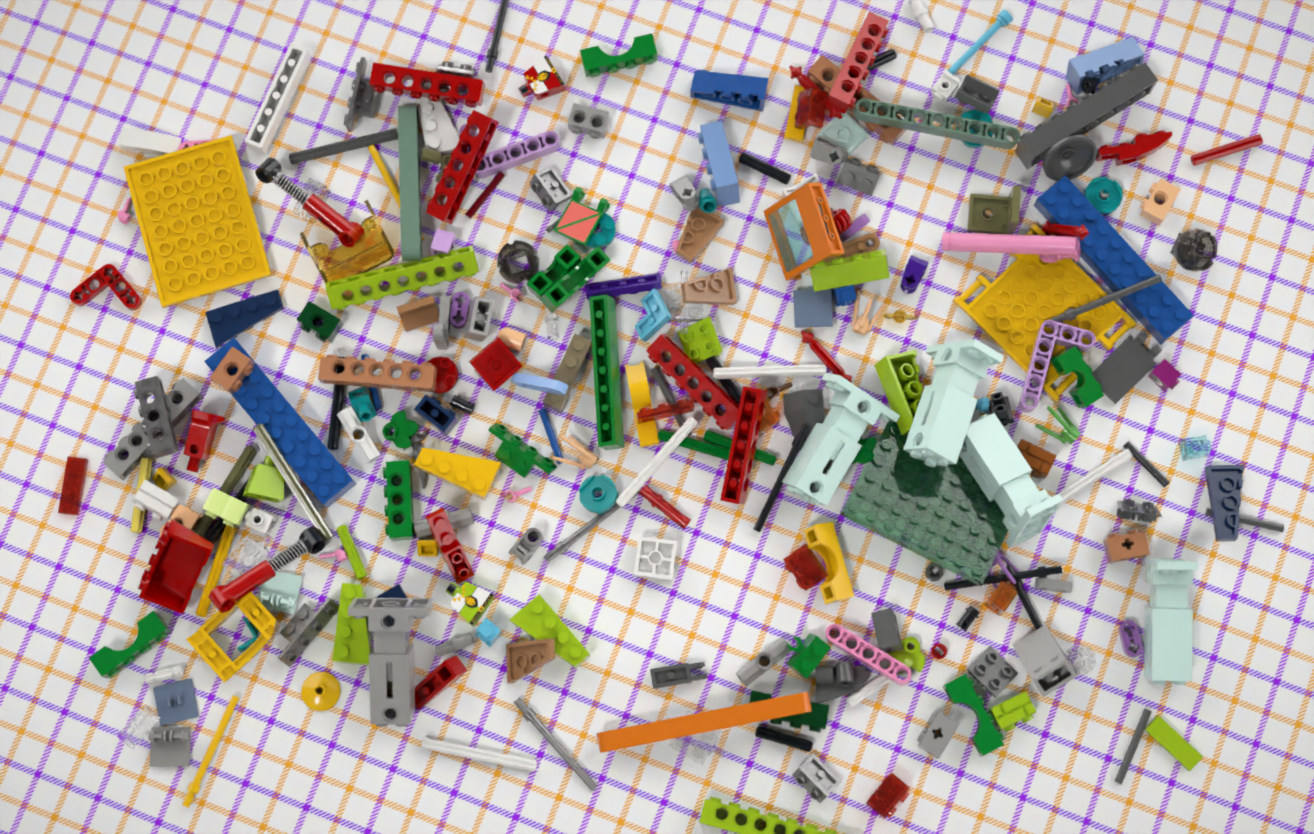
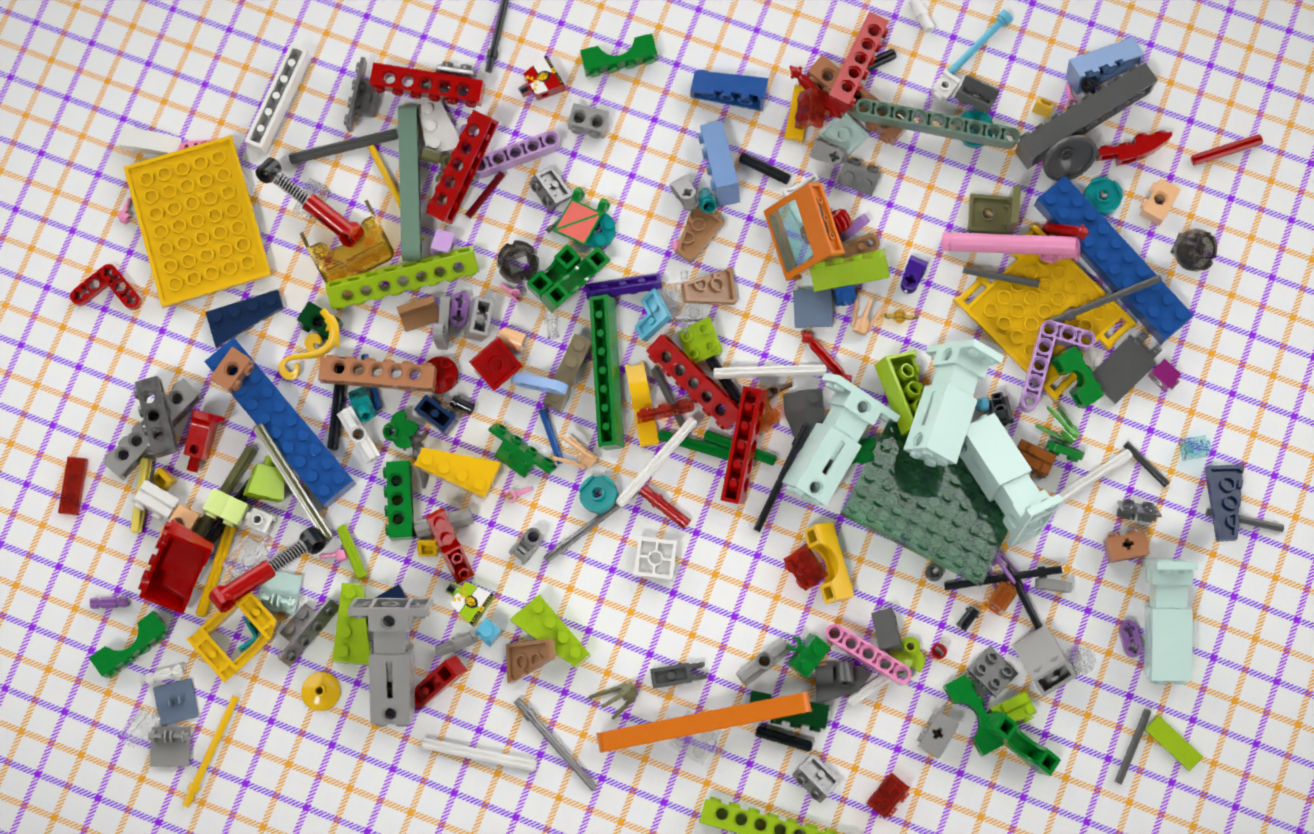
(109, 602): none -> medium lavender axle
(313, 352): none -> yellow plant
(627, 692): none -> olive plant
(1000, 276): none -> dark grey bar
(1032, 753): none -> green arch
(1072, 453): none -> green plate

